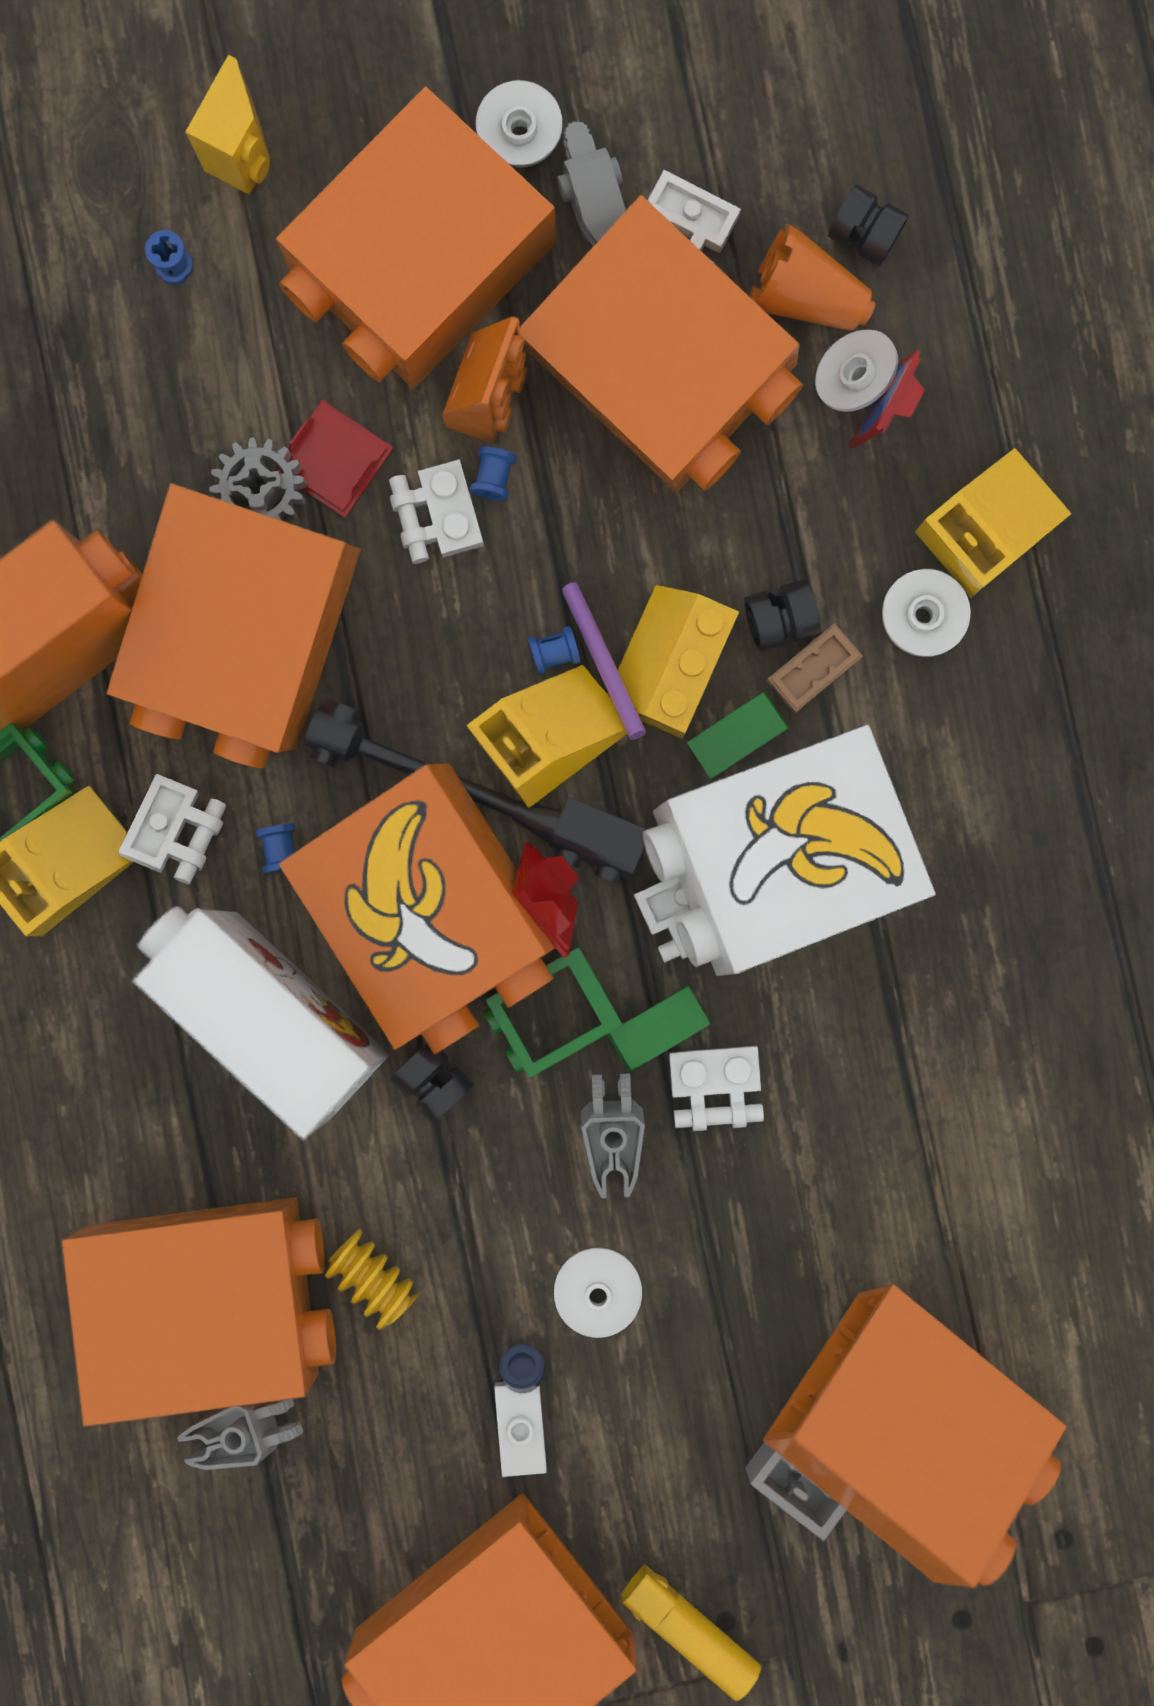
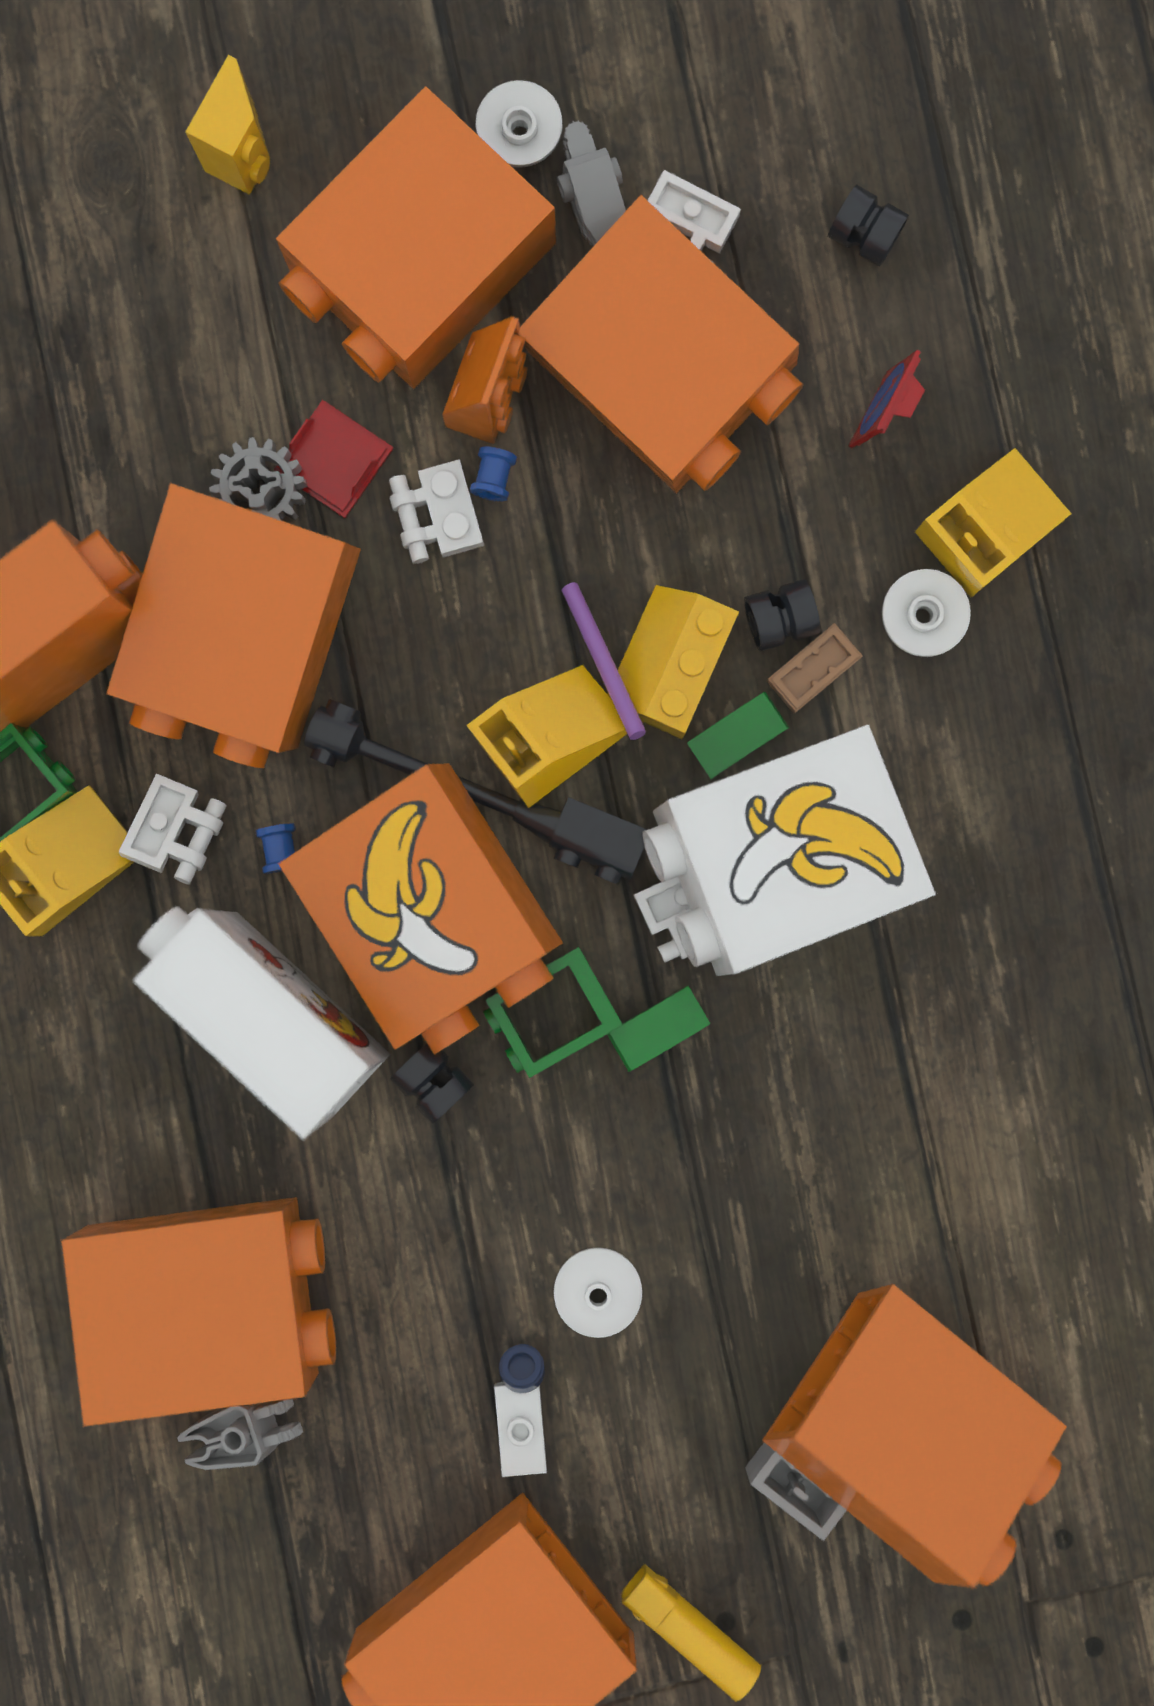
(169, 257): blue bush -> none
(371, 1280): yellow piece -> none
(544, 893): red piece -> none
(554, 650): blue bush -> none
(611, 1129): light grey hinge -> none
(716, 1072): white plate -> none
(810, 285): orange cone -> none
(856, 370): white dish -> none

